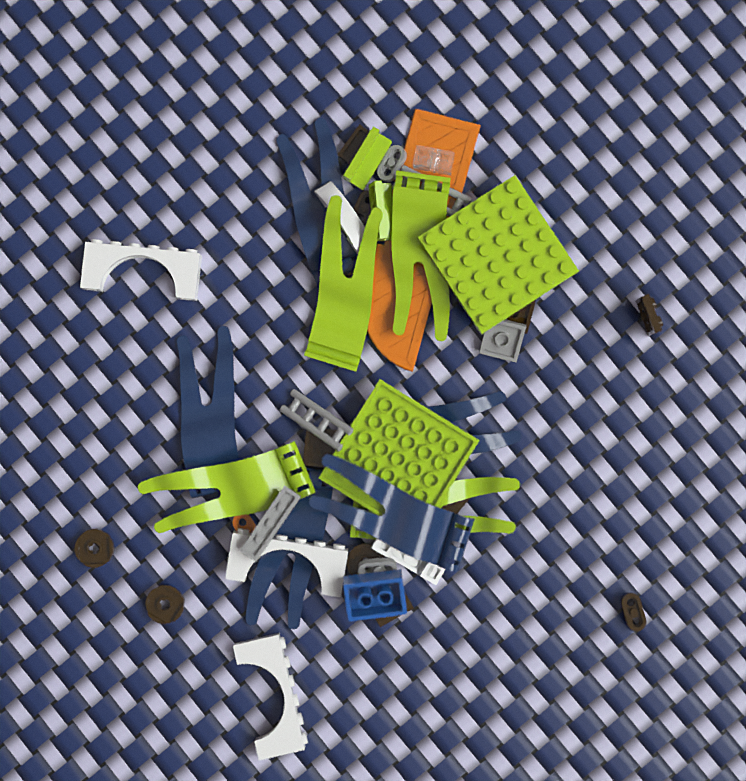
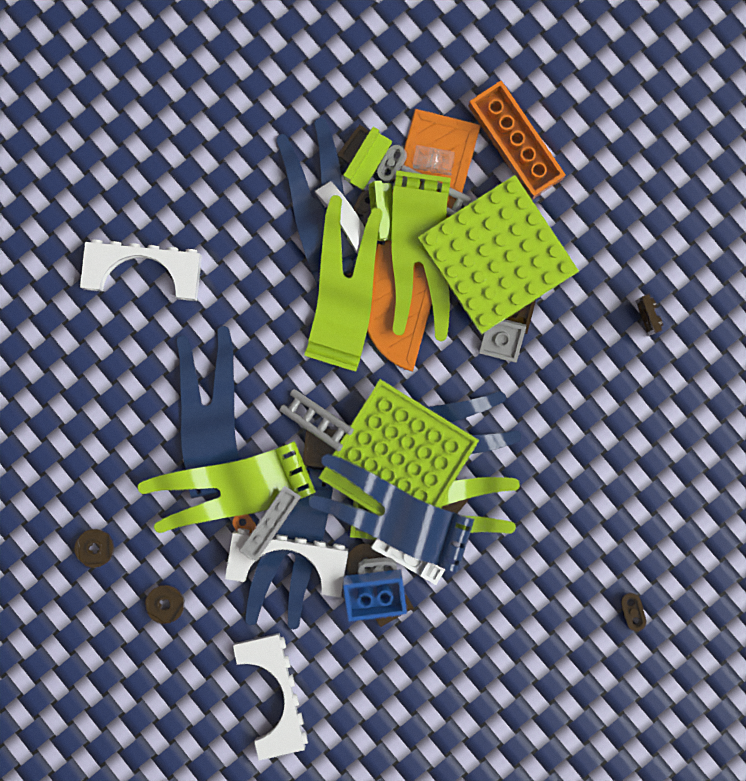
(516, 139): none -> orange brick

